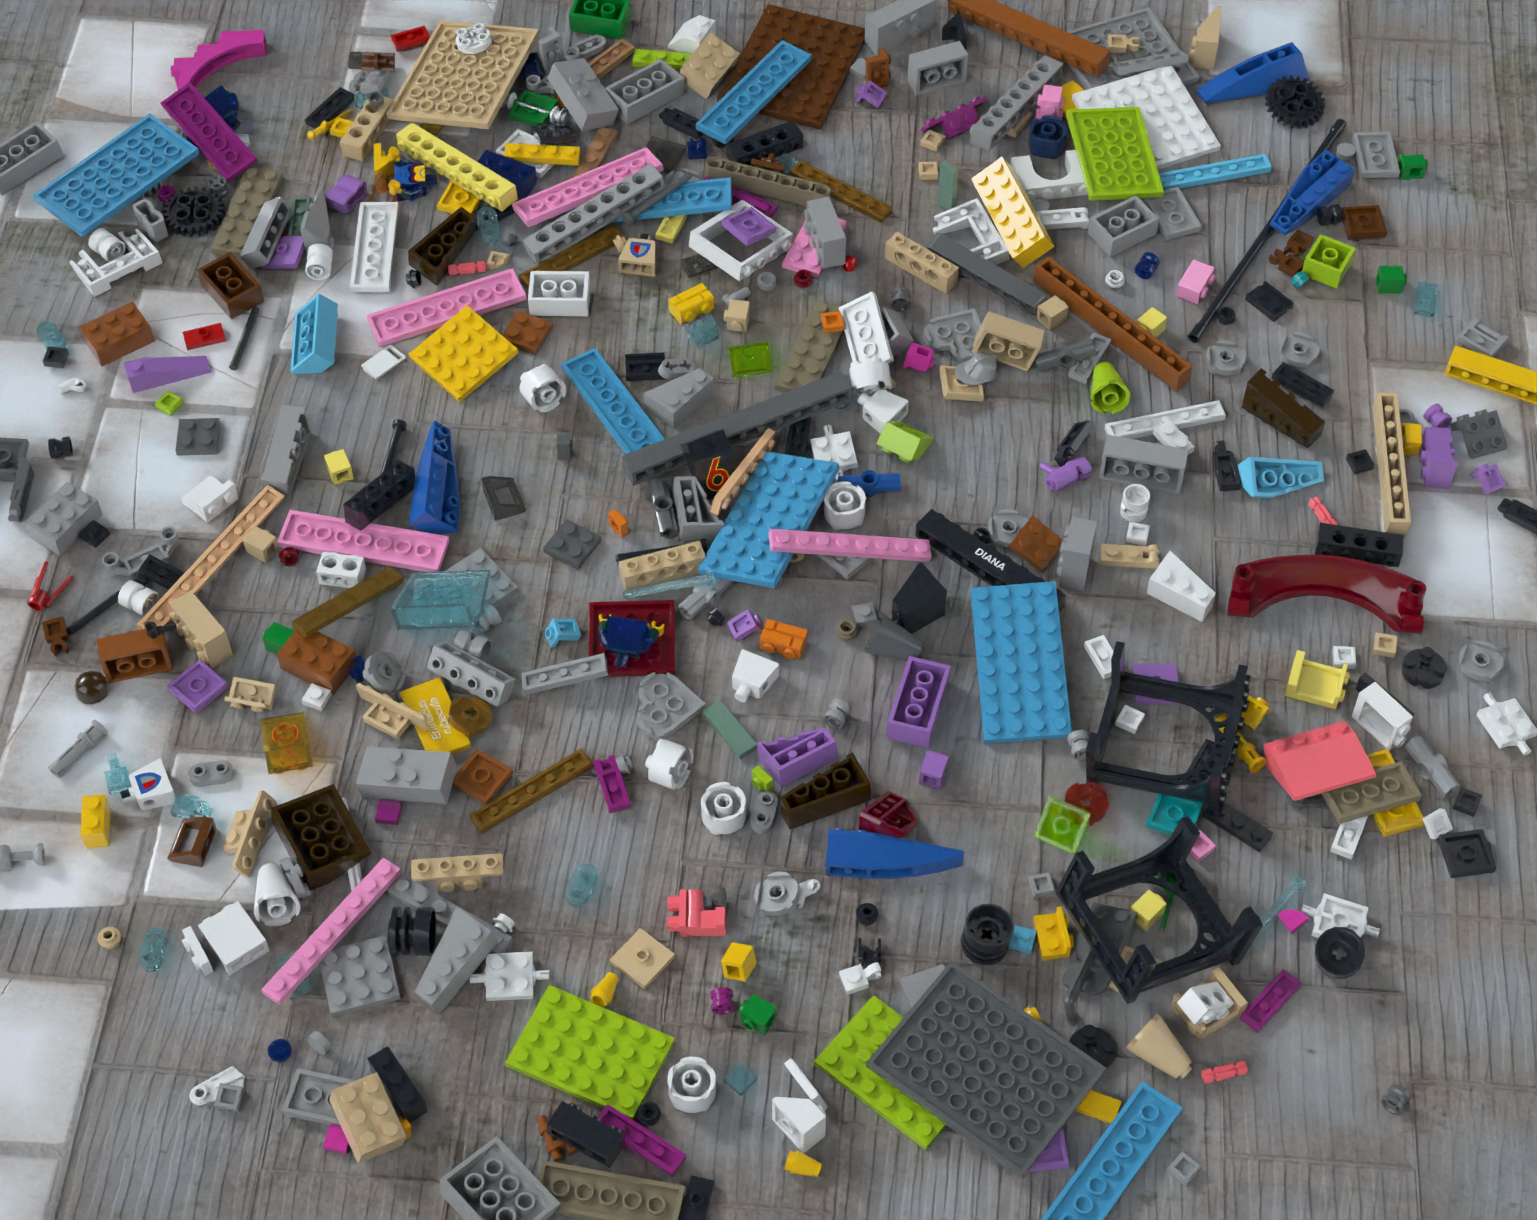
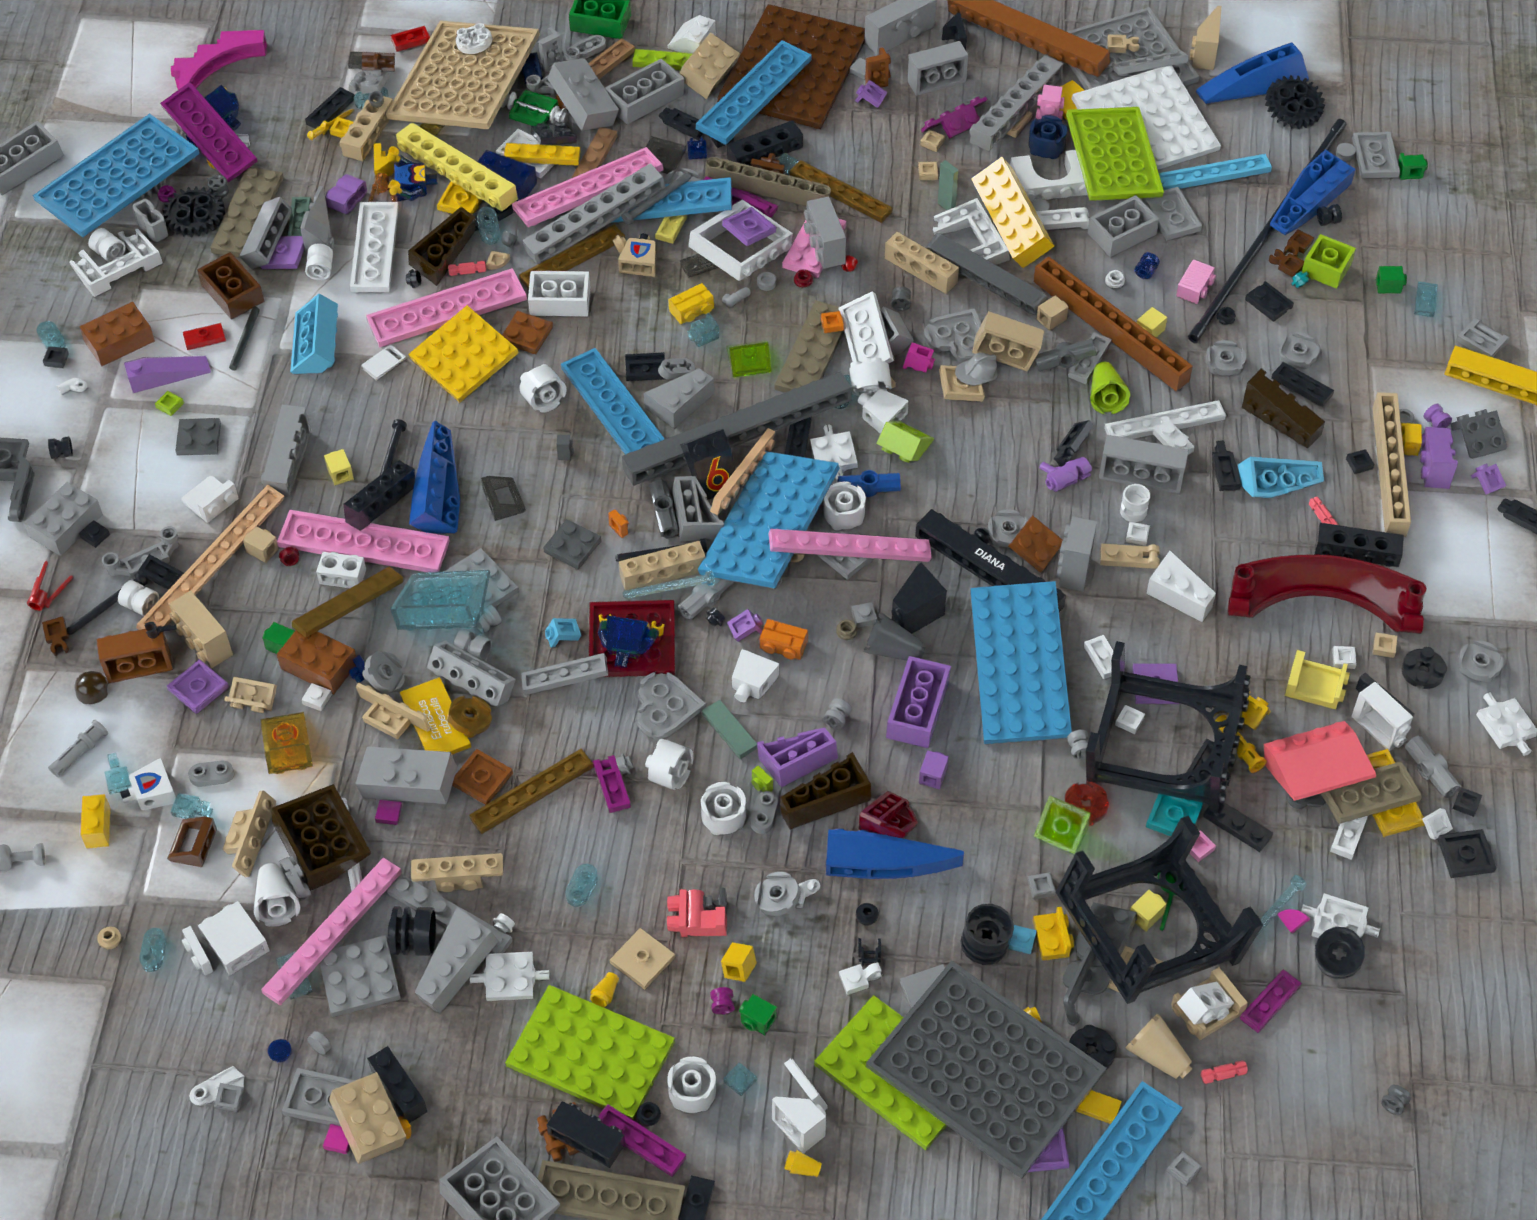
(737, 315): tan brick -> none
(1363, 222): reddish brown plate -> none

